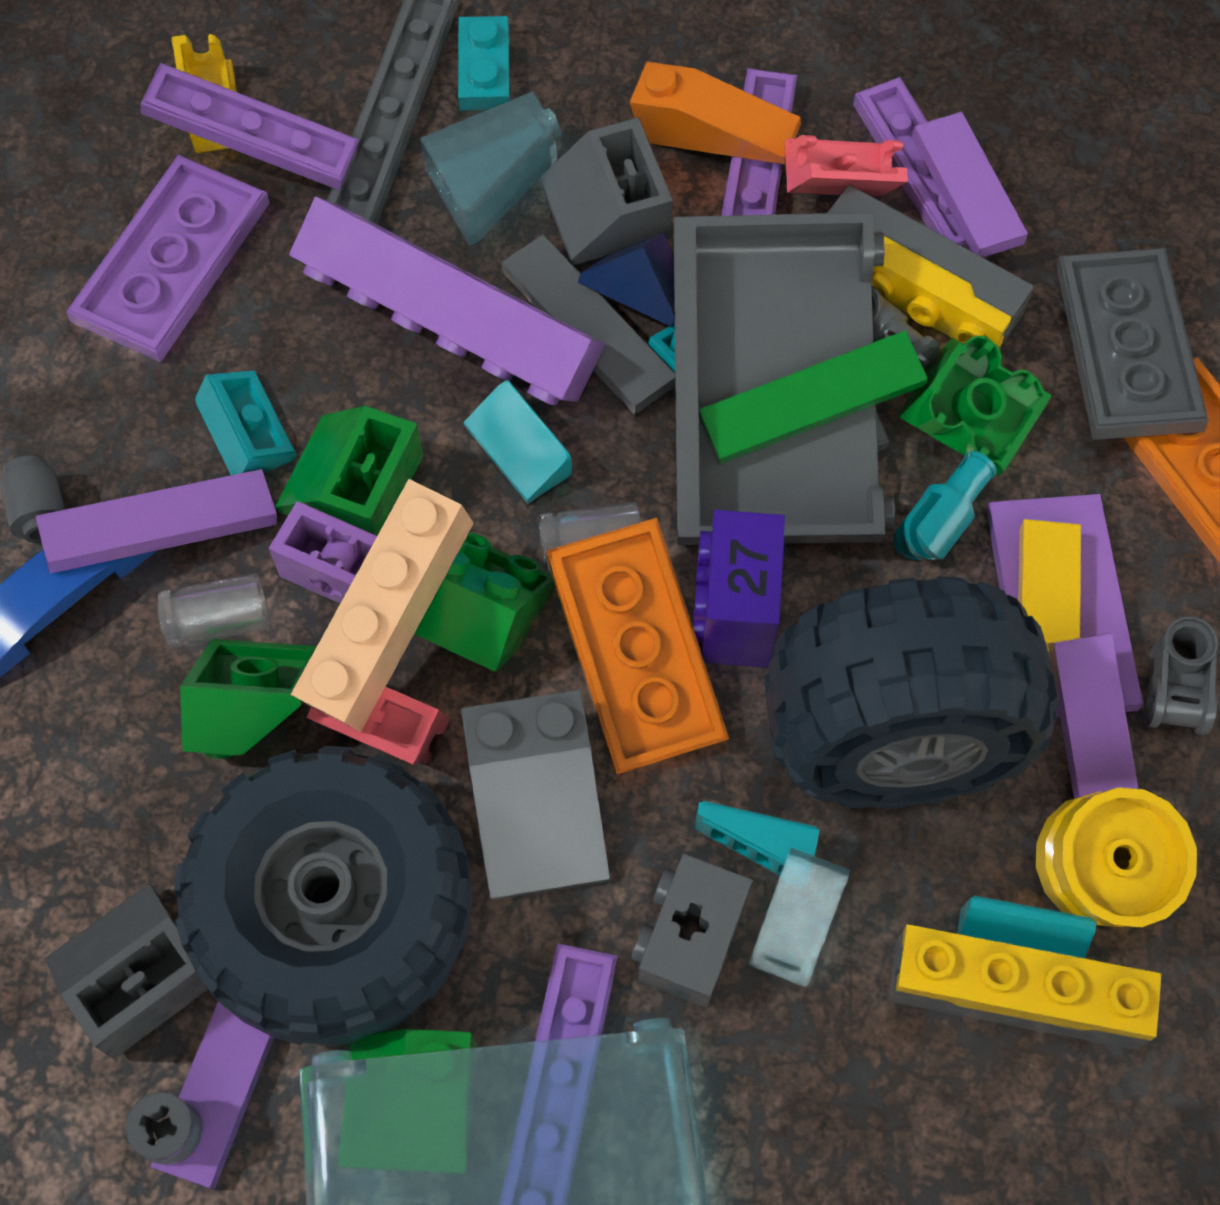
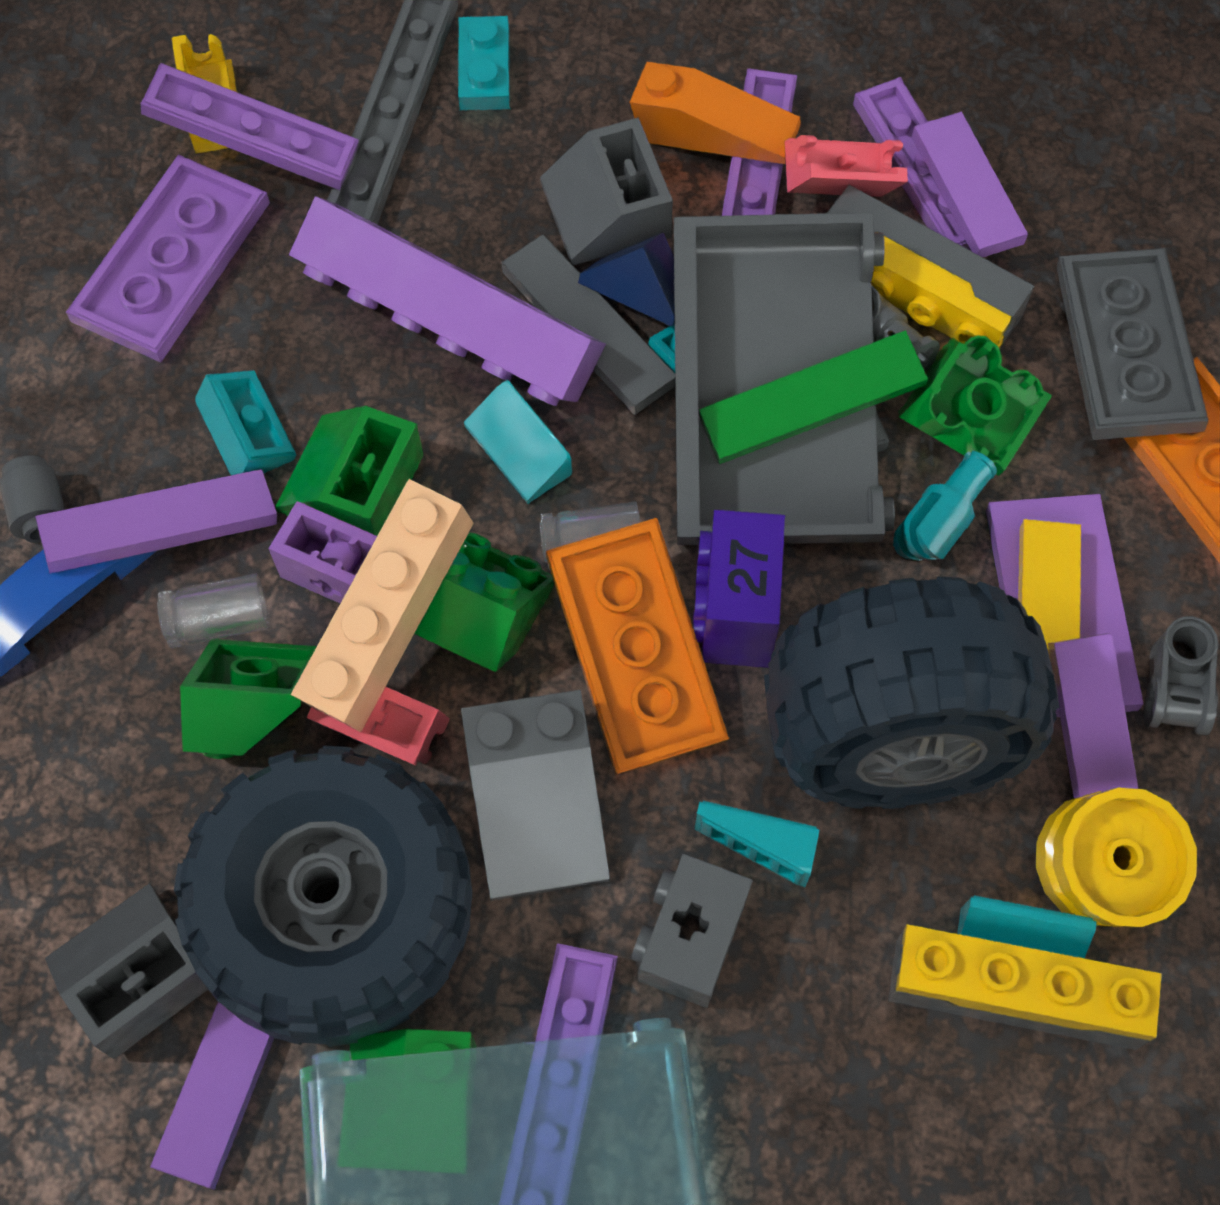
(176, 1135): dark grey wheel -> none
(491, 161): clear light blue slope -> none
(799, 917): clear light blue tile -> none

